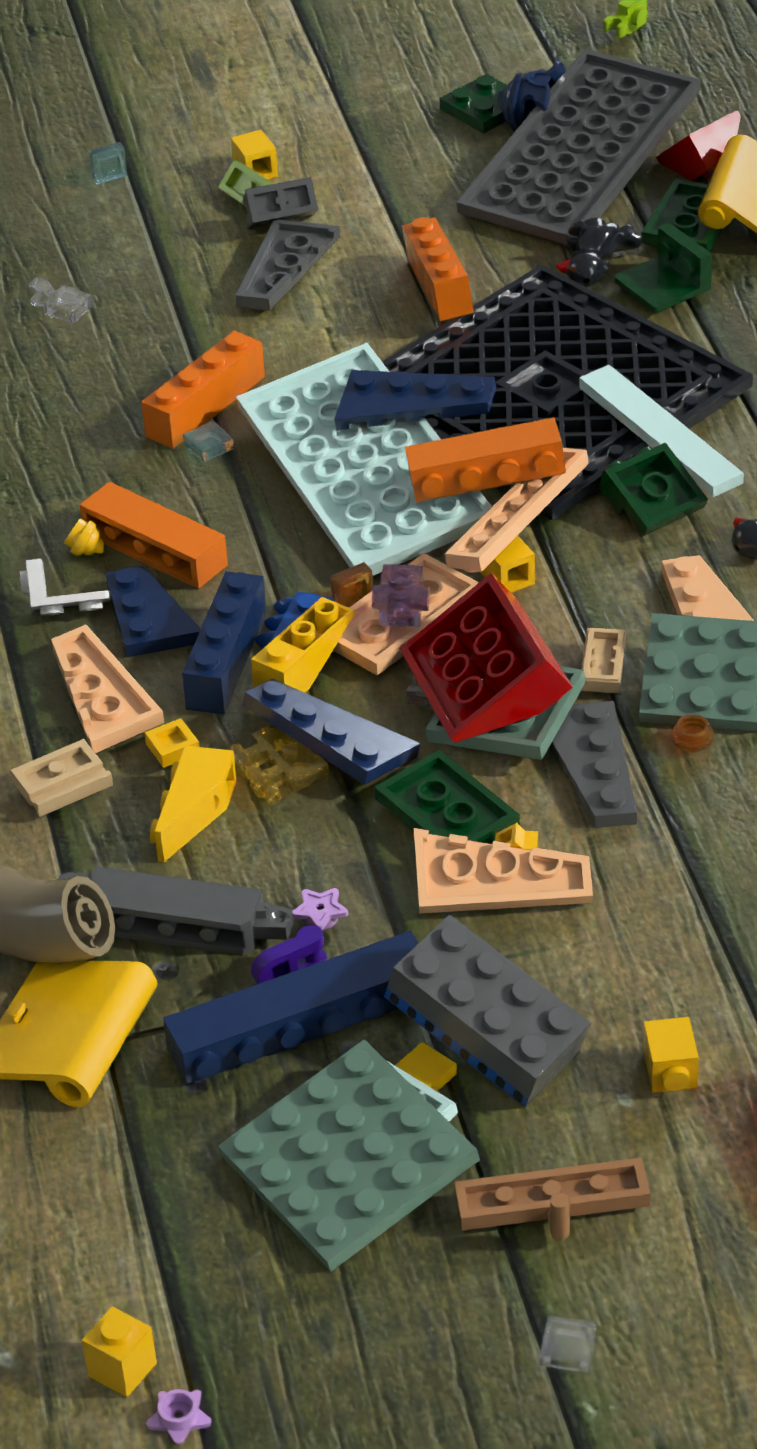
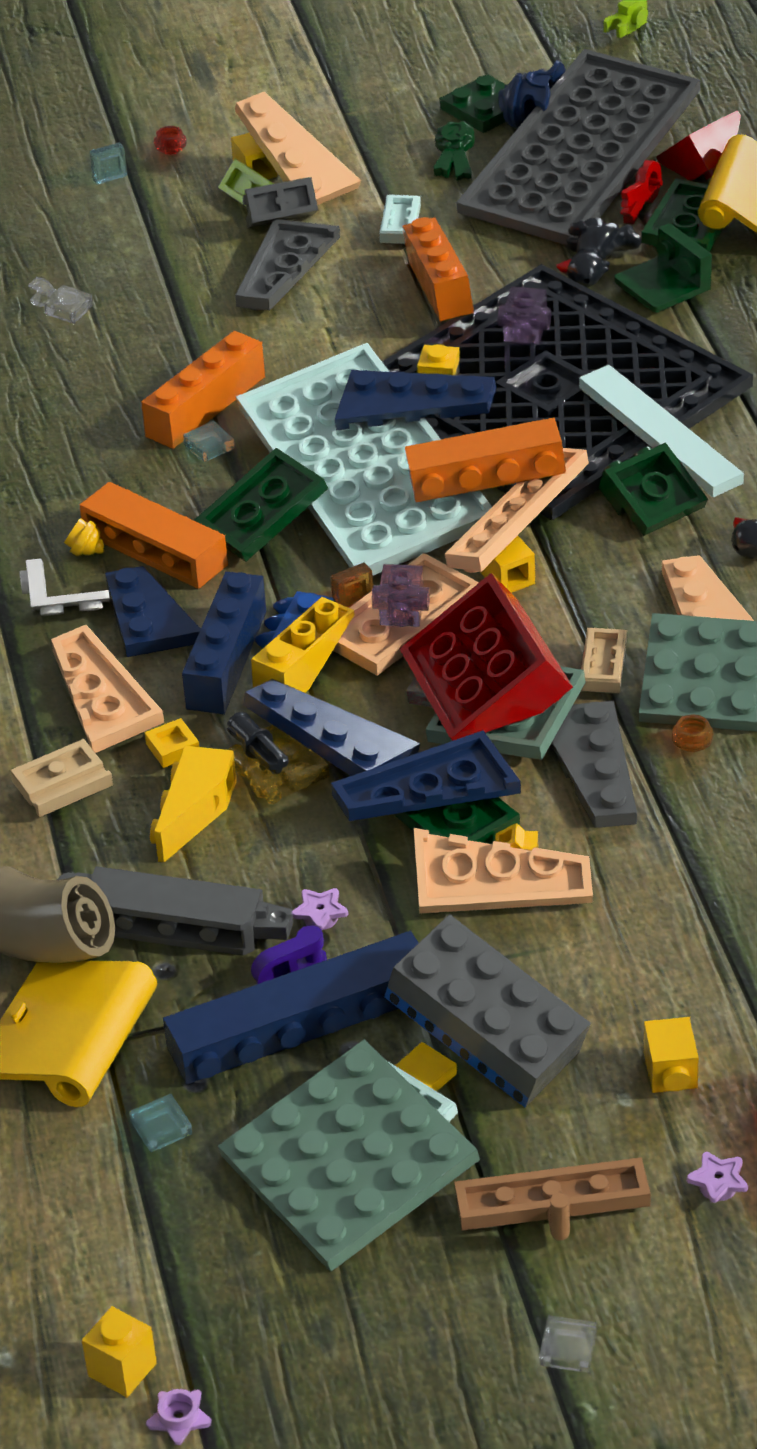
(160, 1122): none -> clear light blue tile
(170, 140): none -> clear red plate
(257, 742): none -> black axle
(263, 503): none -> dark green plate
(293, 149): none -> light nougat wing
(397, 212): none -> light aqua plate
(432, 778): none -> dark blue wing
(438, 360): none -> yellow plate
(453, 142): none -> dark green piece
(524, 315): none -> clear purple brick
(644, 190): none -> red piece
(721, 1188): none -> lavender plate

